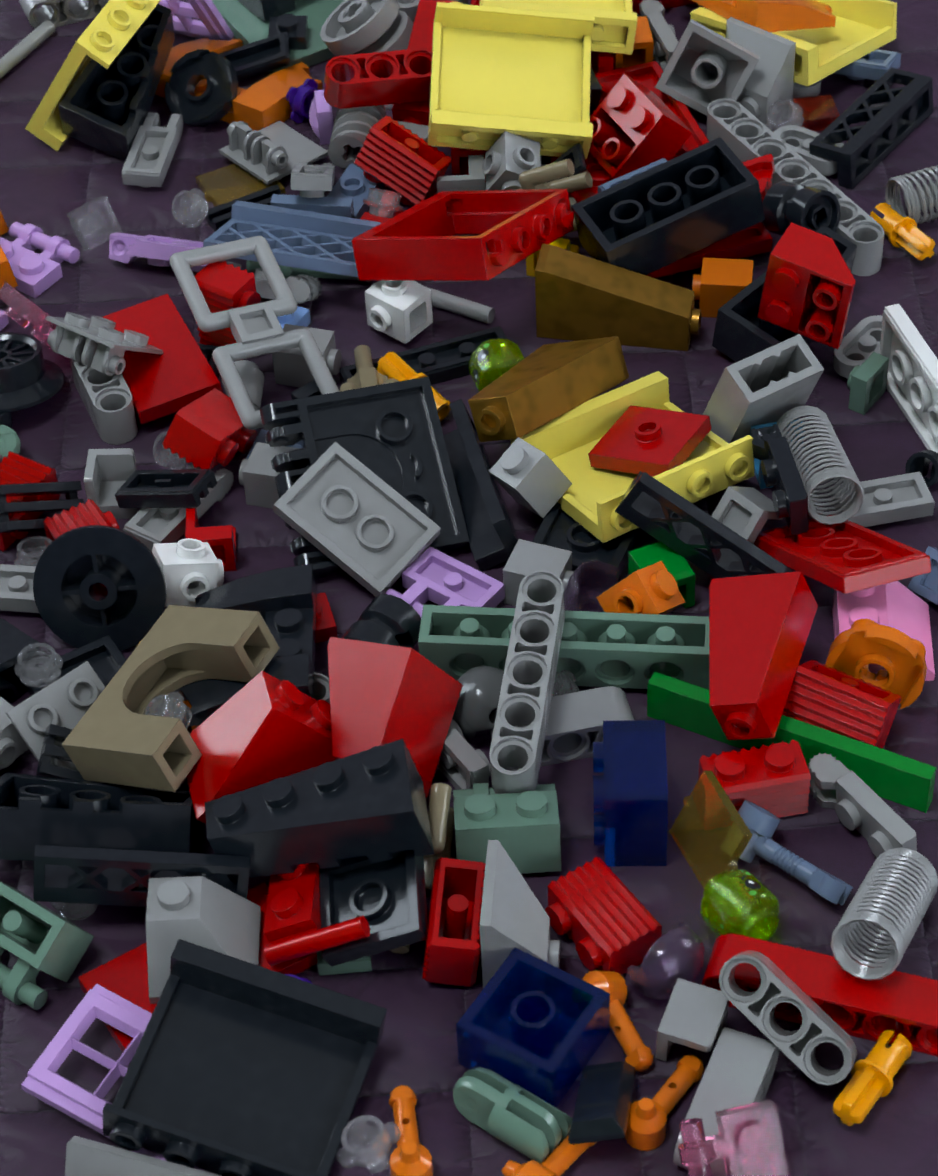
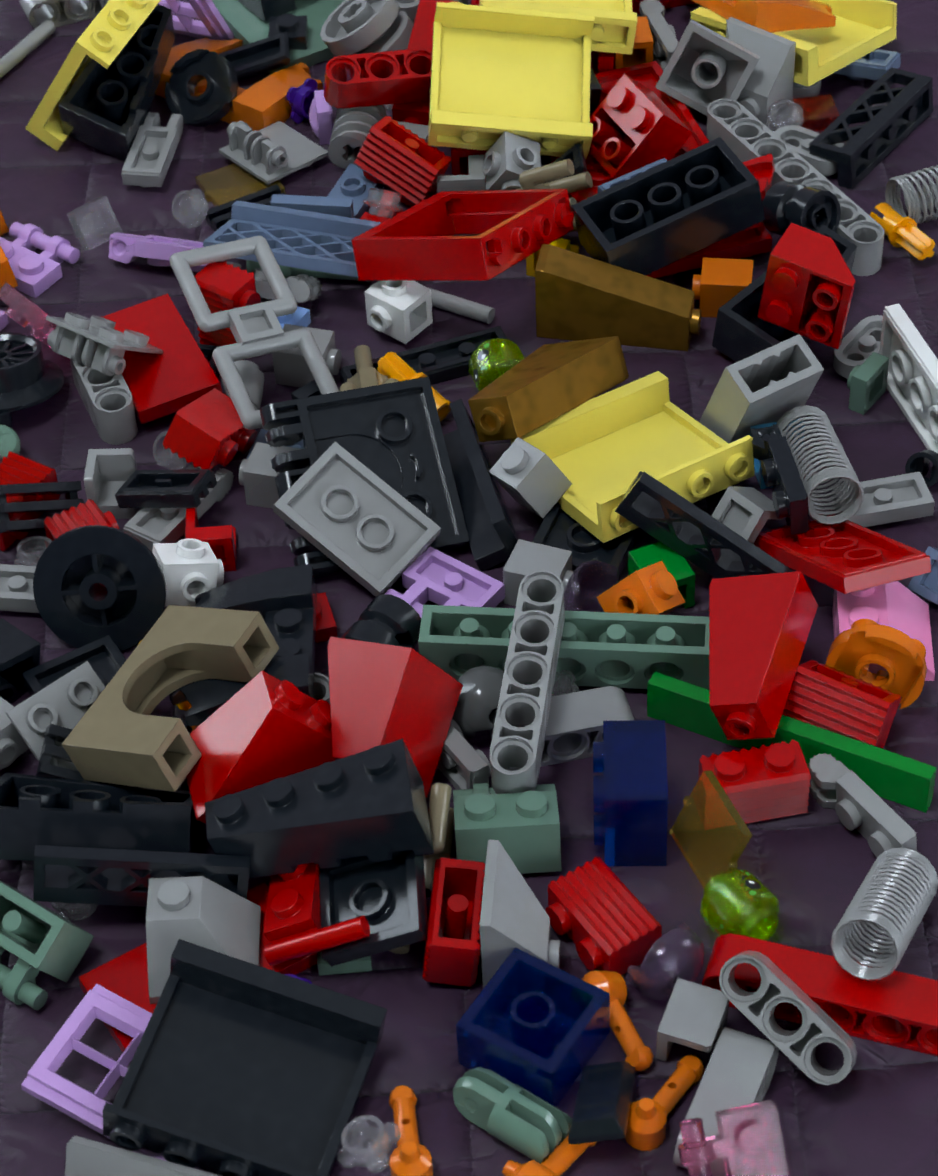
(38, 665): clear plate -> none
(170, 706): clear plate -> none
(312, 179): light grey hinge -> none
(649, 440): red plate -> none
(762, 826): sand blue brick -> none
(872, 1078): light orange axle -> none

